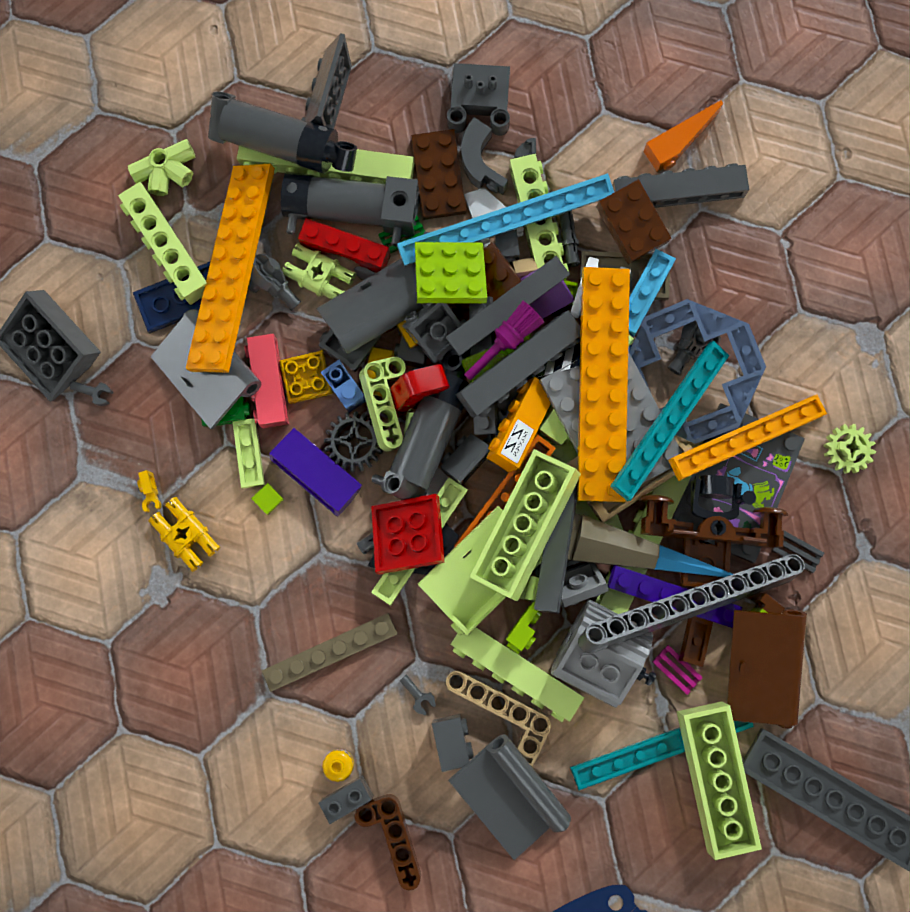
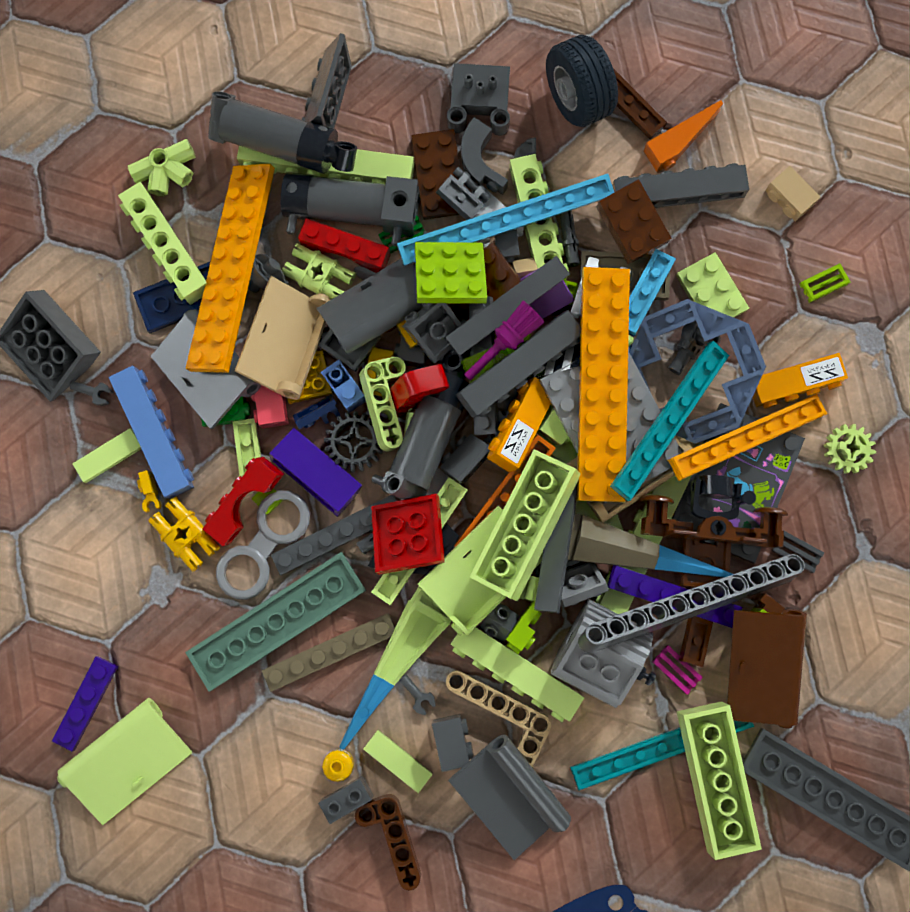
(85, 703): none -> dark purple plate
(107, 455): none -> yellowish green tile
(124, 762): none -> yellowish green door
(151, 432): none -> medium blue brick
(226, 522): none -> red arch
(262, 545): none -> light grey bar
(275, 621): none -> sand green plate
(288, 344): none -> tan door
(309, 415): none -> dark blue plate
(326, 539): none -> dark grey plate
(398, 761): none -> yellowish green tile
(415, 631): none -> yellowish green plate
(460, 197): none -> dark grey plate
(499, 622): none -> dark grey brick
(582, 80): none -> black wheel
(638, 109): none -> reddish brown plate
(712, 286): none -> yellowish green plate
(792, 193): none -> tan brick
(800, 379): none -> light orange brick
(808, 291): none -> lime tile

